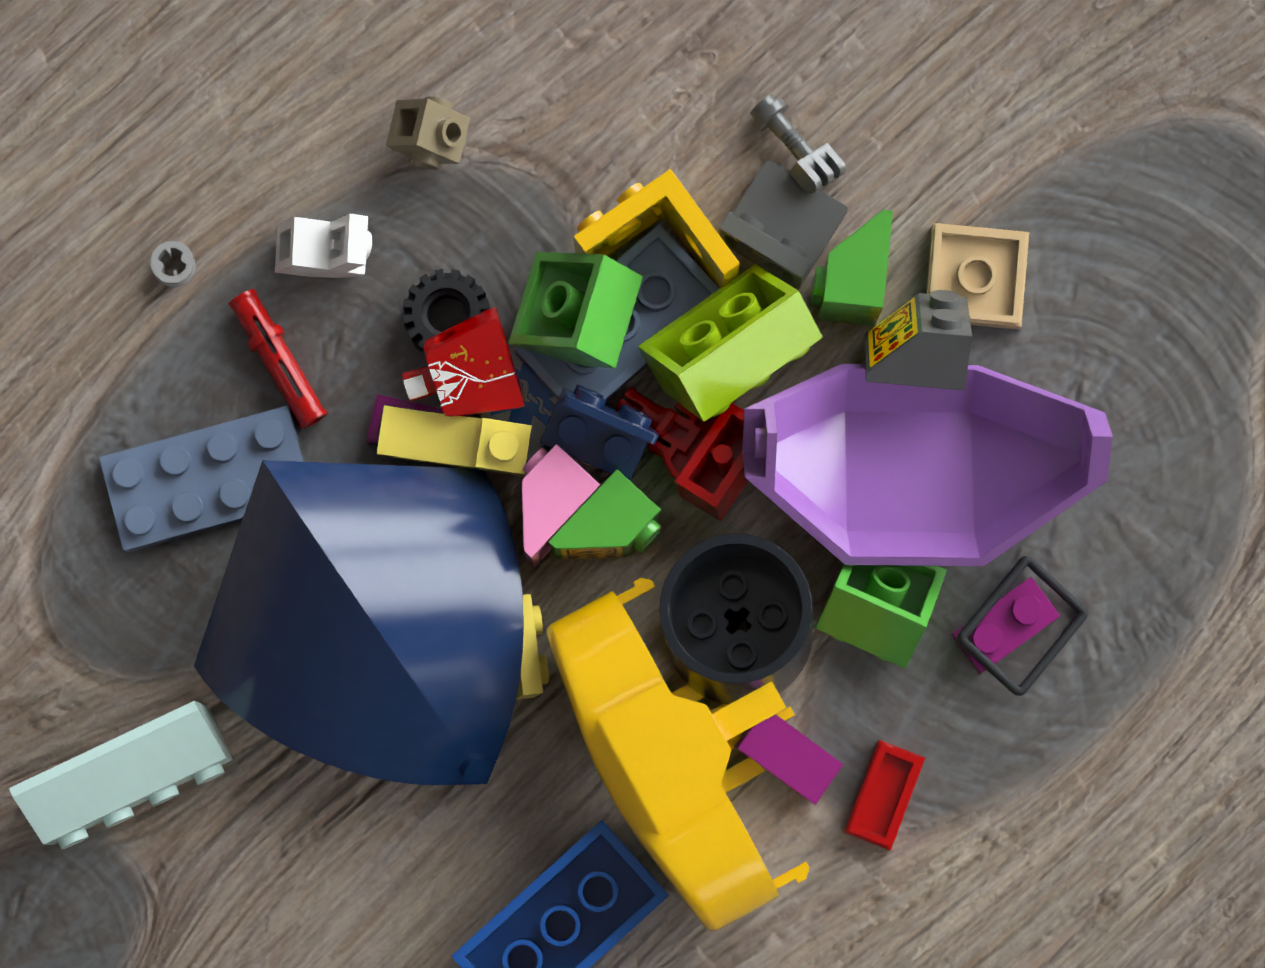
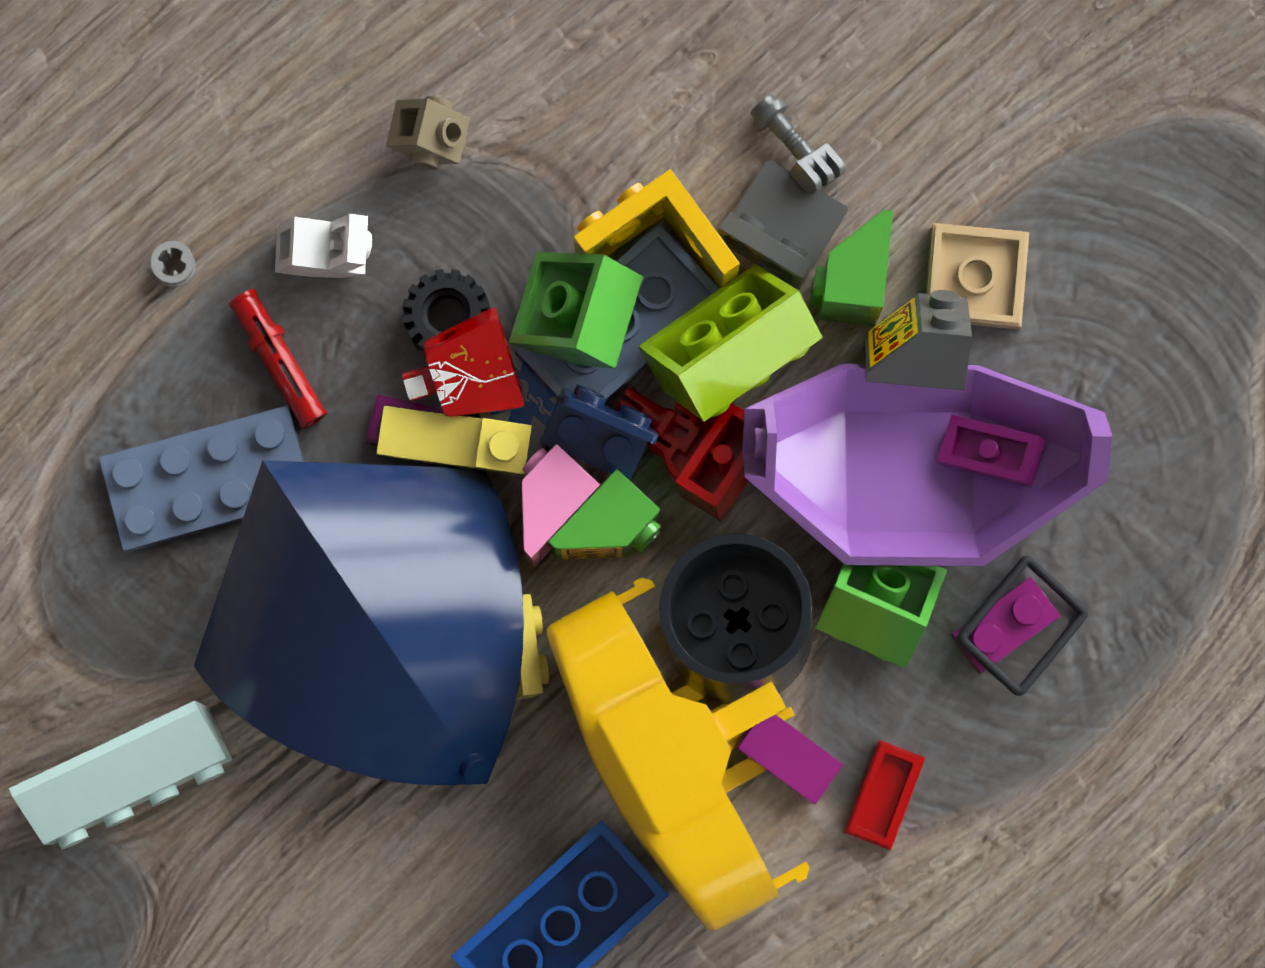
(991, 450): none -> magenta plate

